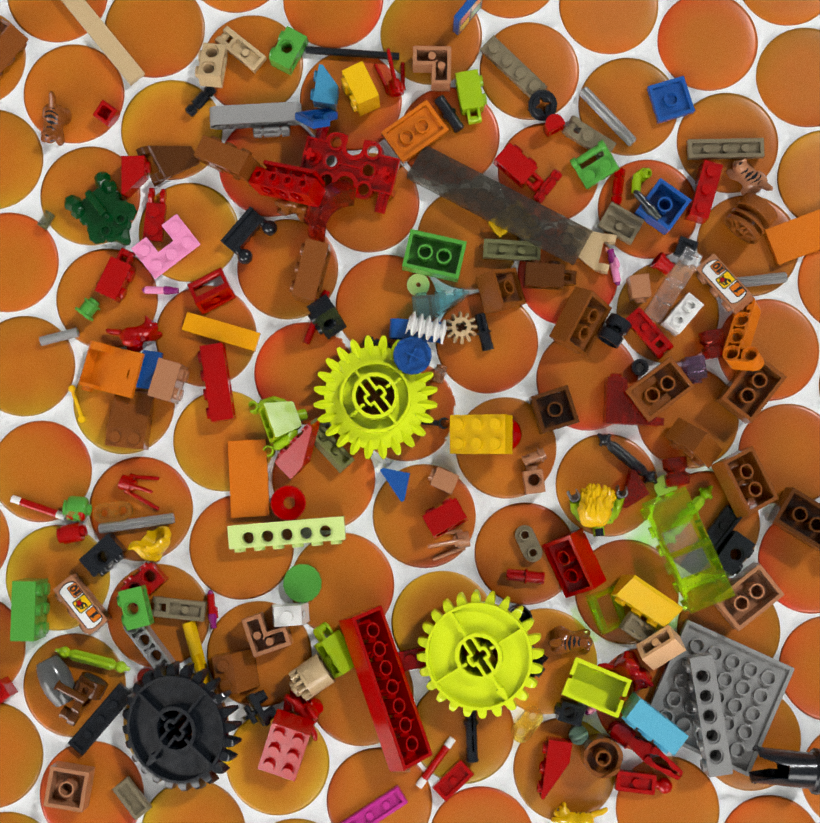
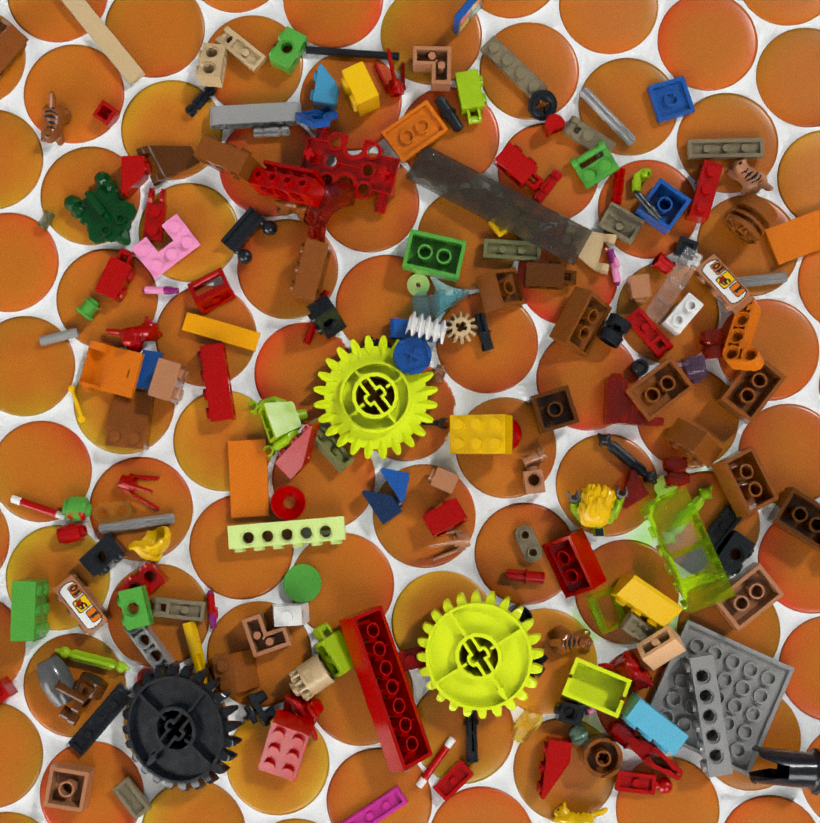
(383, 505): none -> dark blue slope

